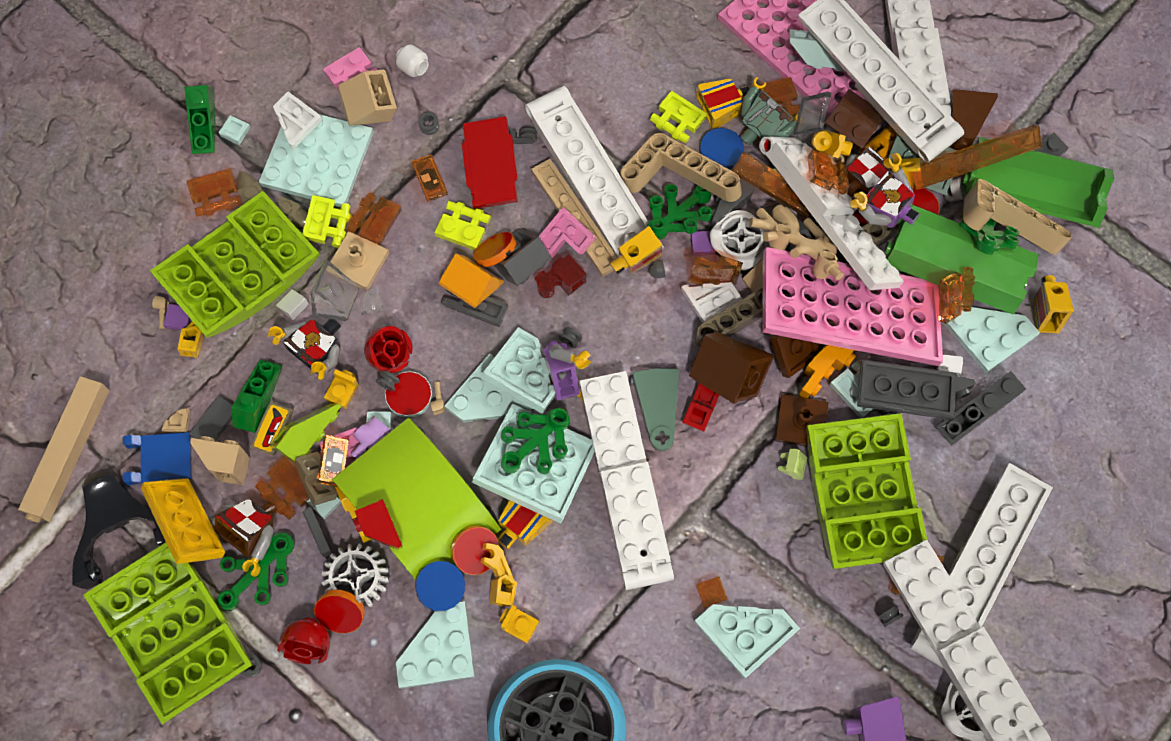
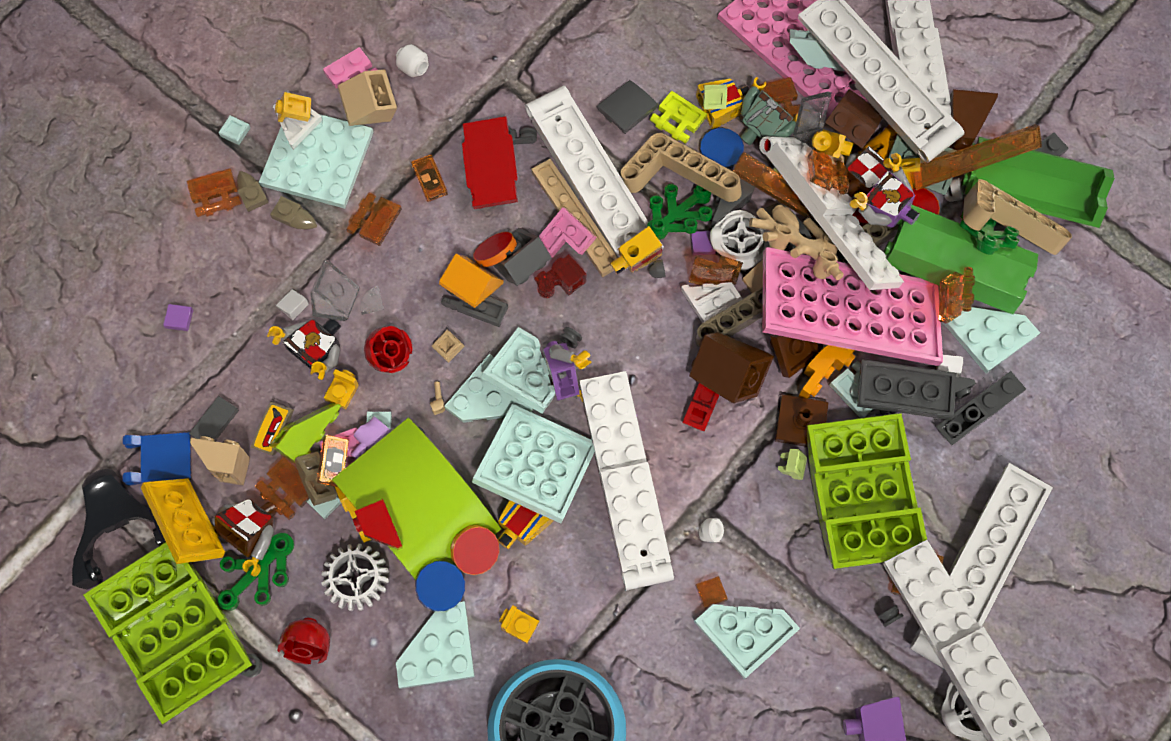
(63, 450): tan brick -> none
(161, 304): tan hand -> none
(177, 422): tan tile -> none
(187, 347): yellow piece -> none
(201, 118): green slope -> none
(237, 266): lime slope -> none
(255, 396): green slope -> none
(293, 107): none -> yellow bracket
(317, 532): dark grey tile -> none
(319, 219): neon yellow plate -> none
(339, 611): red tile -> none
(360, 259): tan tile -> none
(387, 381): dark grey bush -> none
(411, 395): red tile -> none
(428, 116): dark grey bush -> none
(448, 346): none -> tan tile
(460, 231): neon yellow plate -> none
(502, 572): yellow piece -> none
(536, 438): green plant -> none
(627, 106): none -> dark grey slope
(657, 400): sand green piece -> none
(711, 530): none -> white tile
(715, 96): none -> yellowish green tile
(1052, 305): yellow torso -> none

